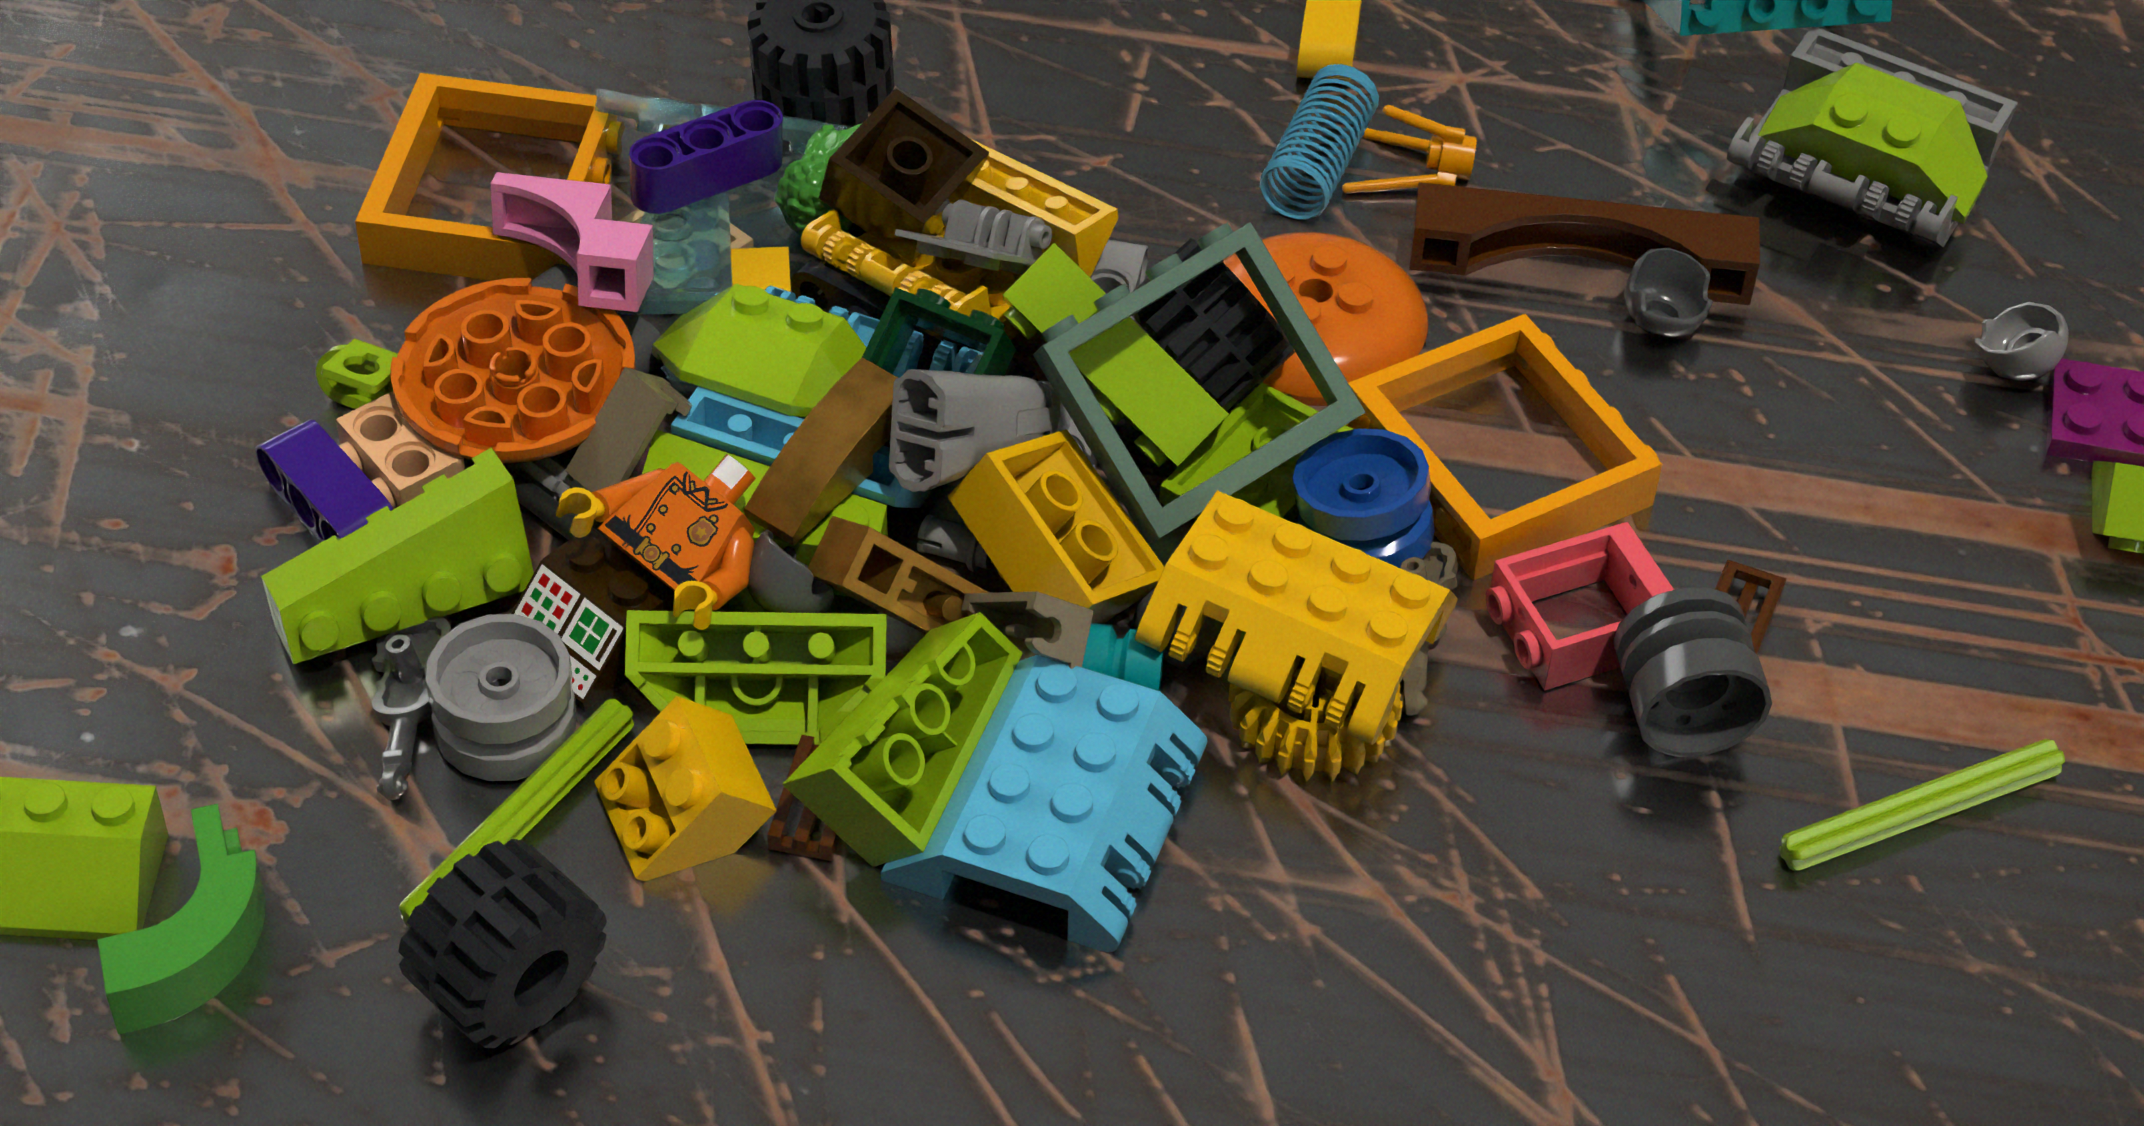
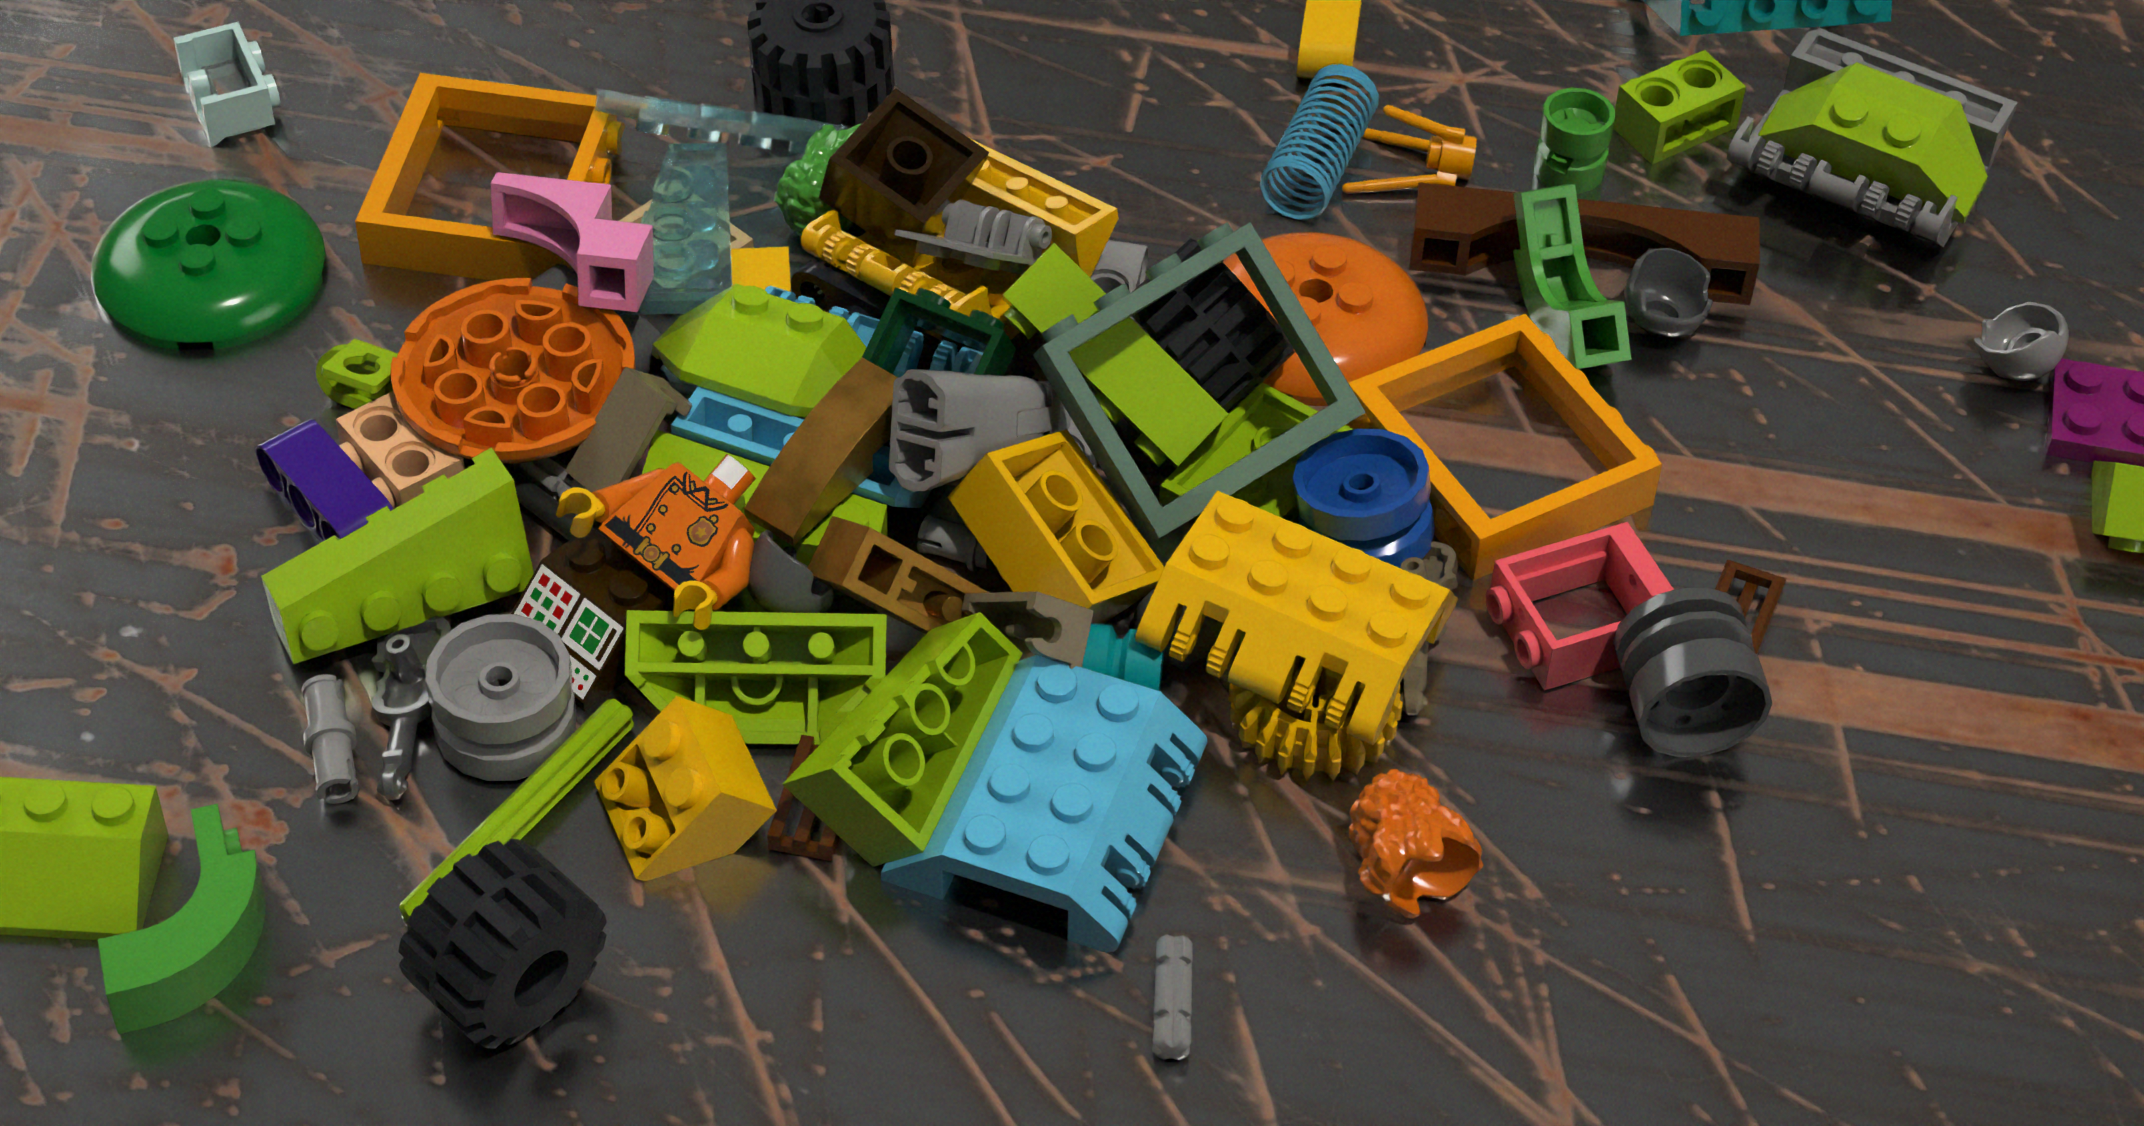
(208, 264): none -> green brick
(226, 81): none -> light aqua window
(330, 739): none -> light grey pin
(706, 156): dark purple beam -> none
(1173, 997): none -> light grey axle
(1410, 843): none -> orange hair
(1559, 283): none -> bright green arch
(1574, 139): none -> bright green wheel
(1678, 106): none -> lime brick
(1921, 804): lime axle -> none

